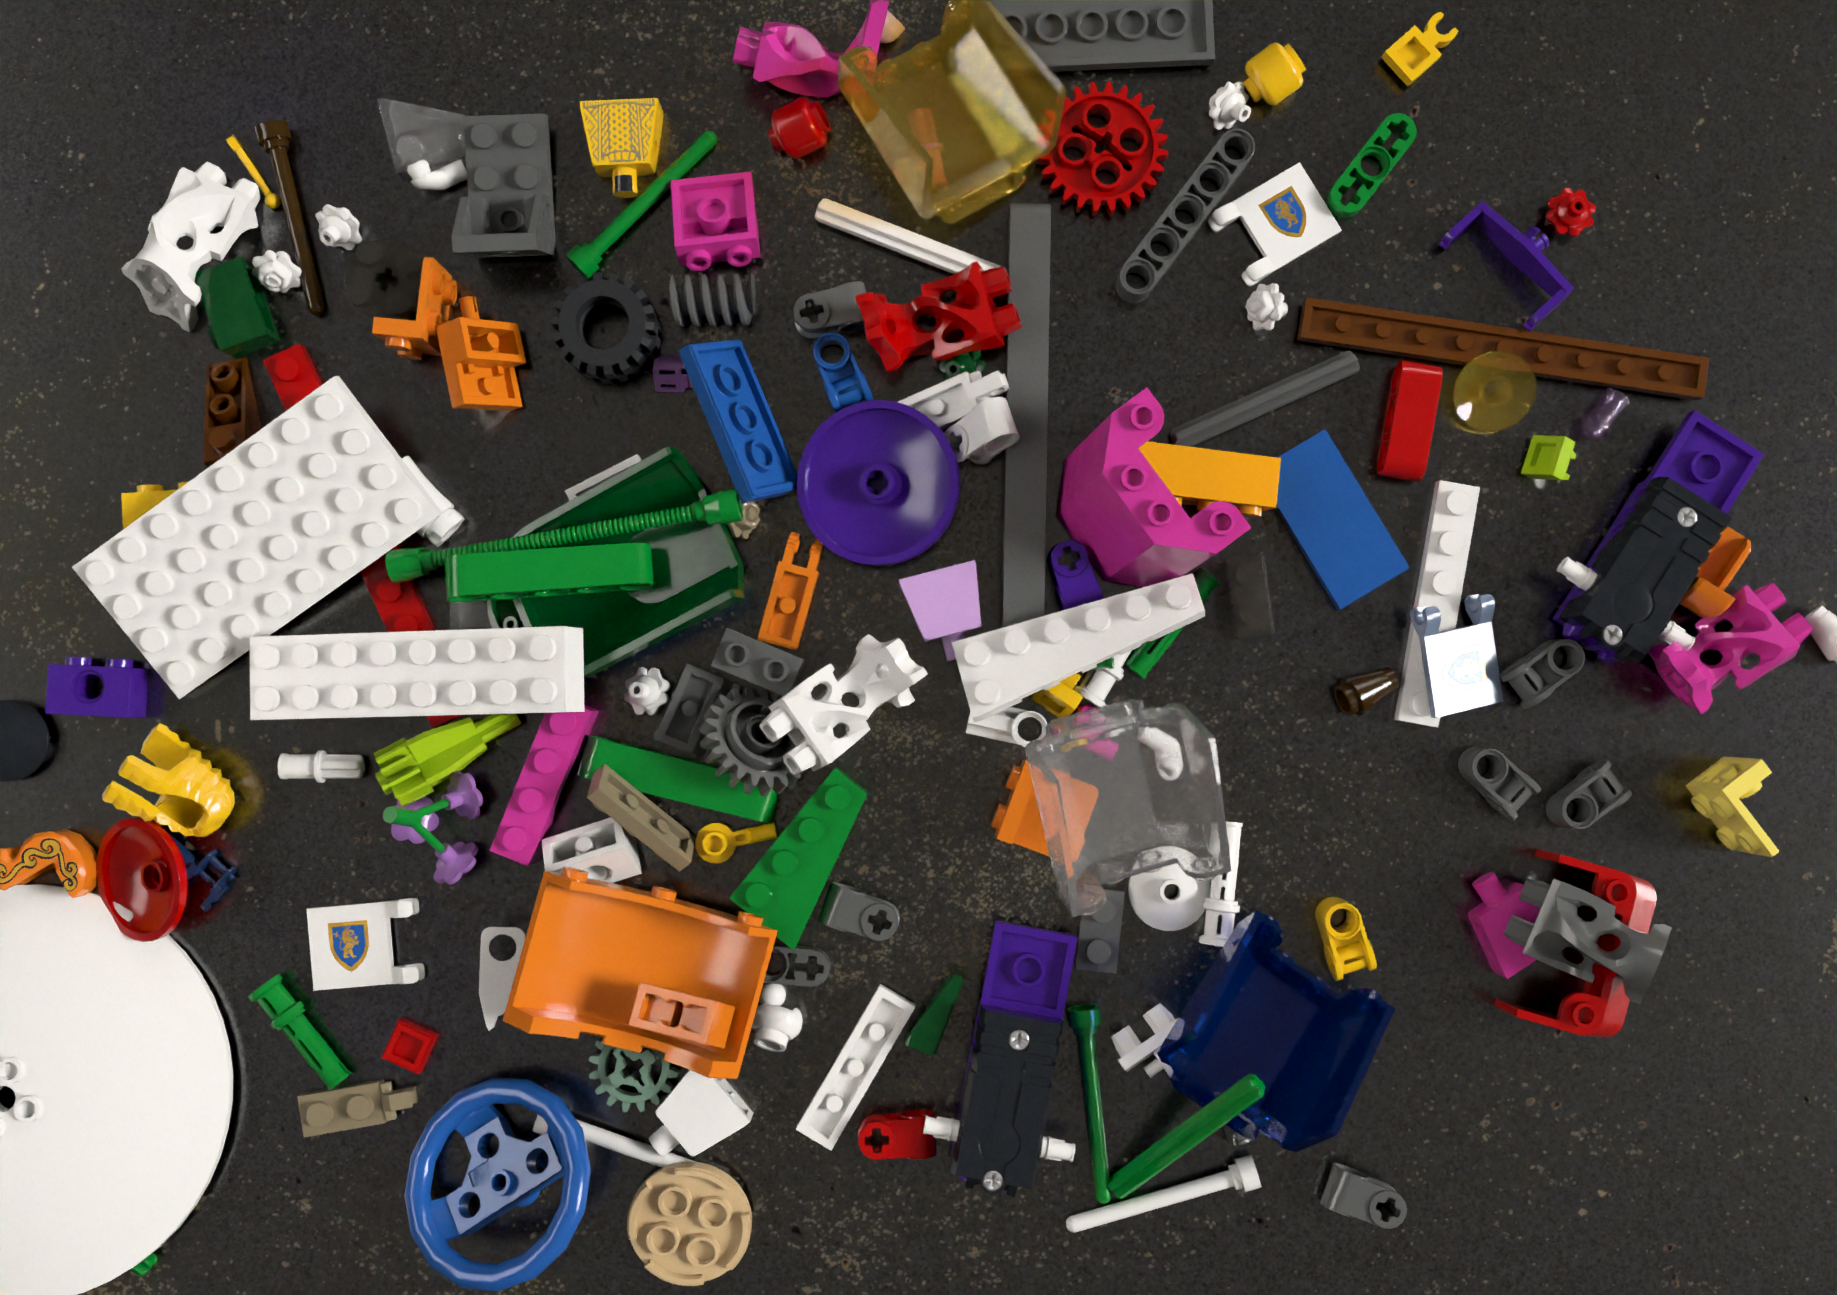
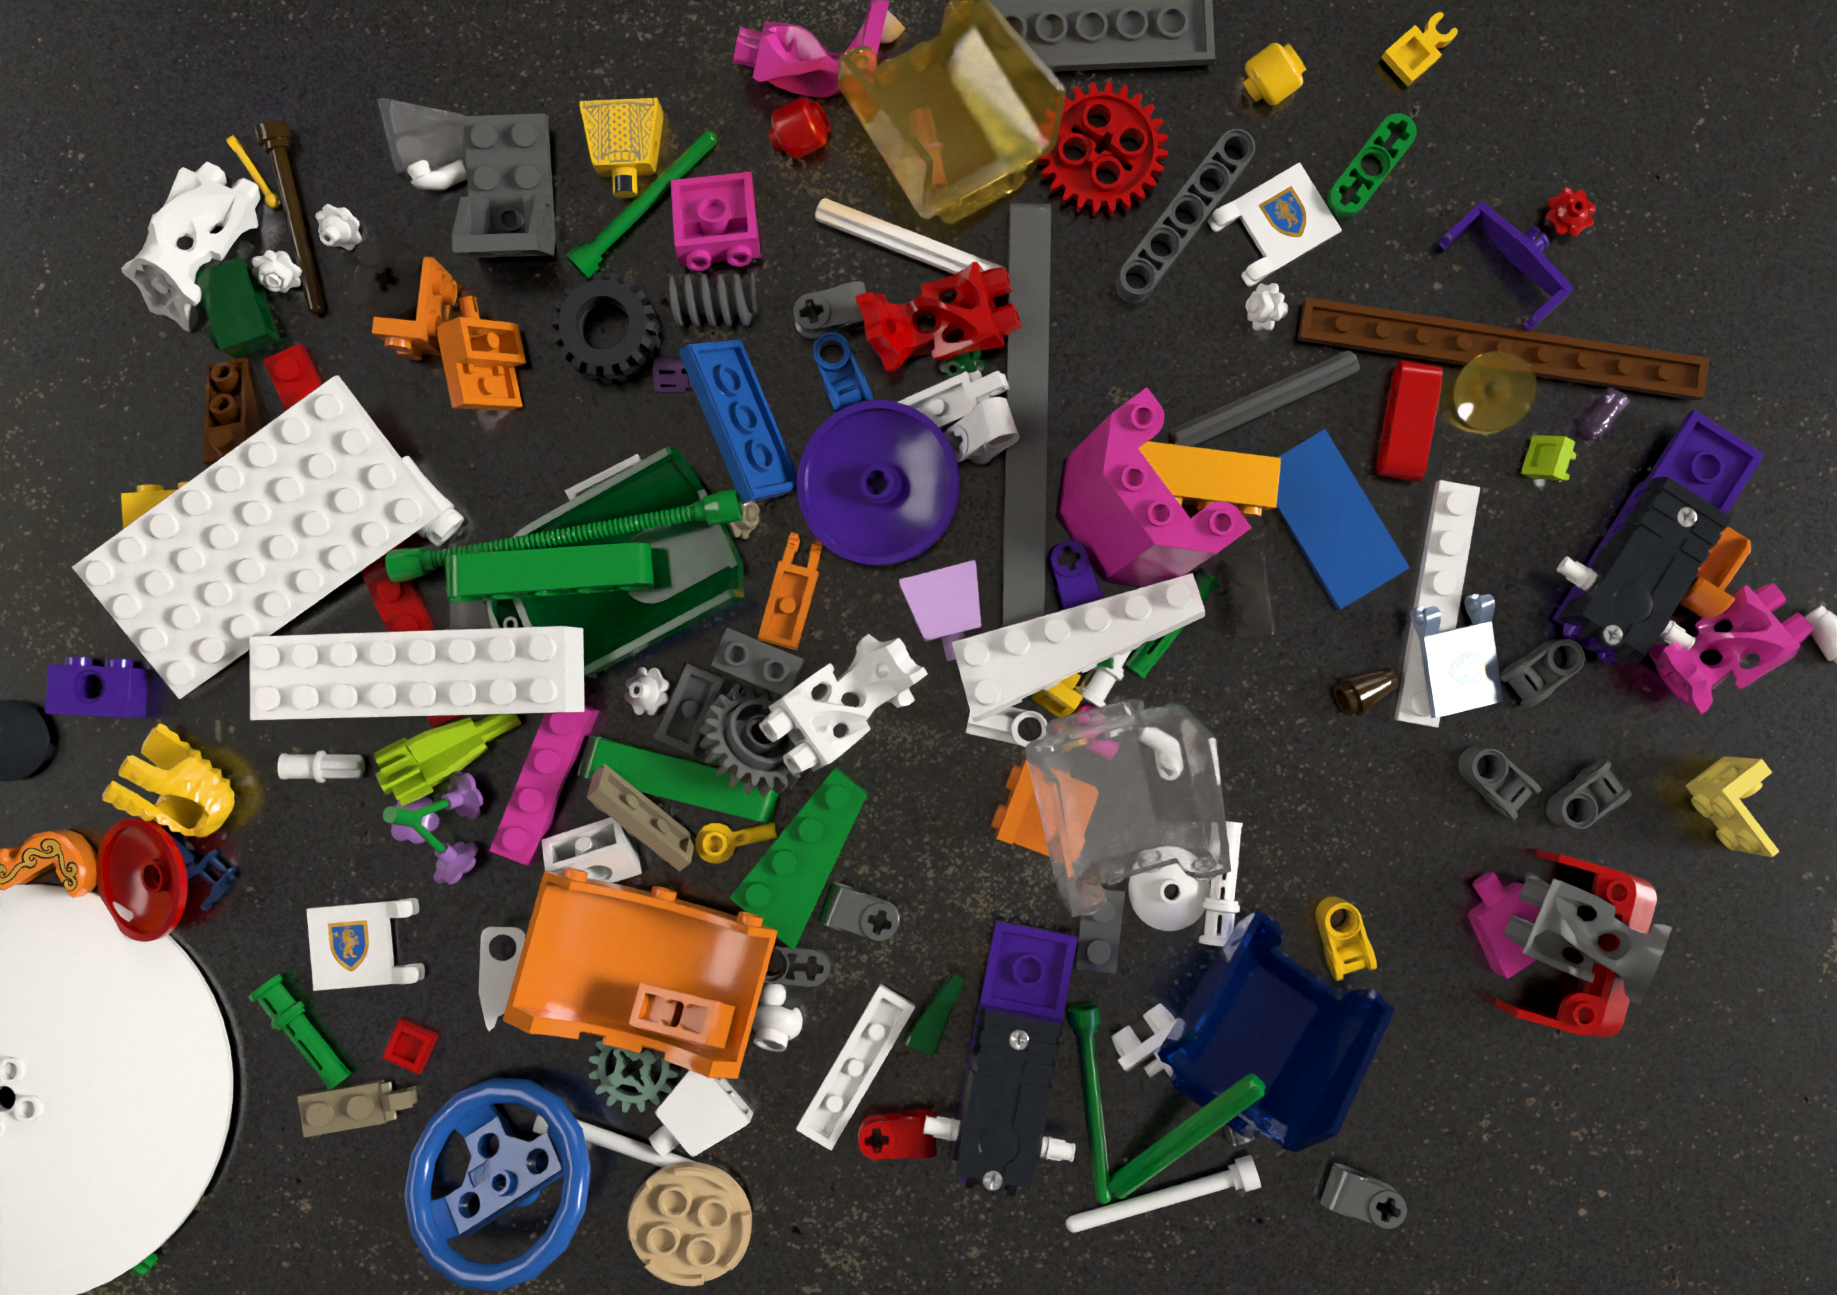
(1229, 105): white plant -> none

